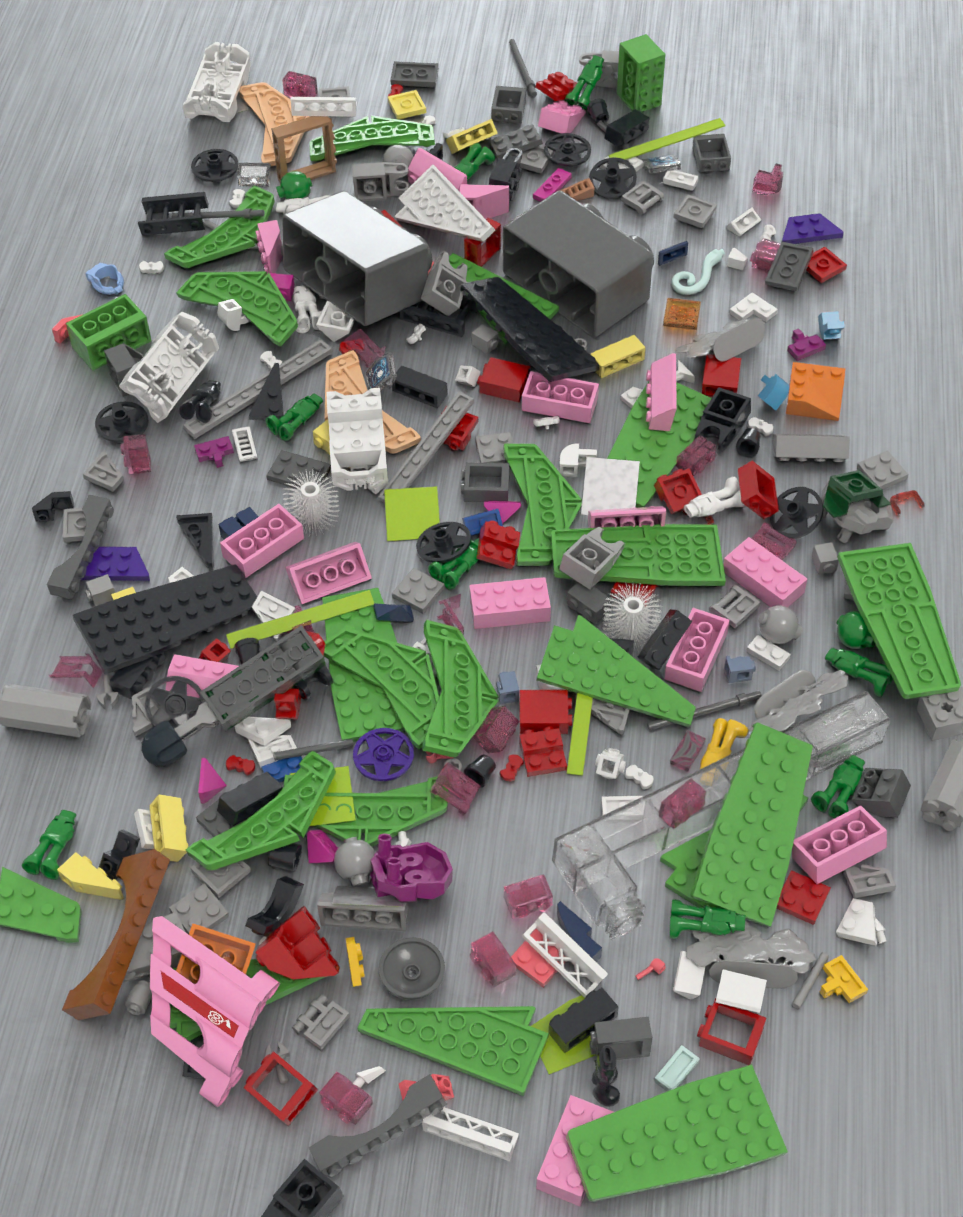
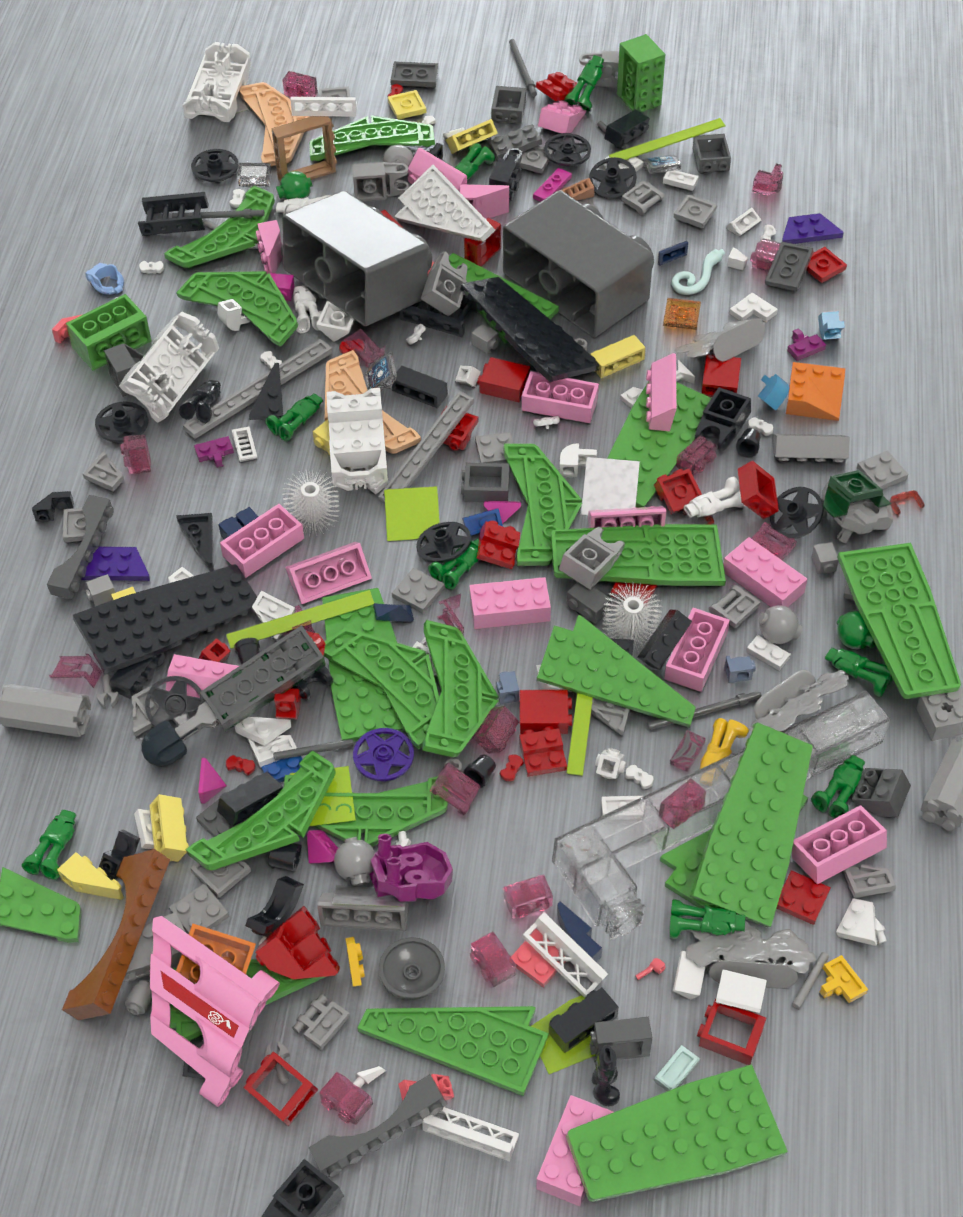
(291, 464): dark grey plate -> none
(434, 757): coral hand -> none
(598, 110): black piece -> none

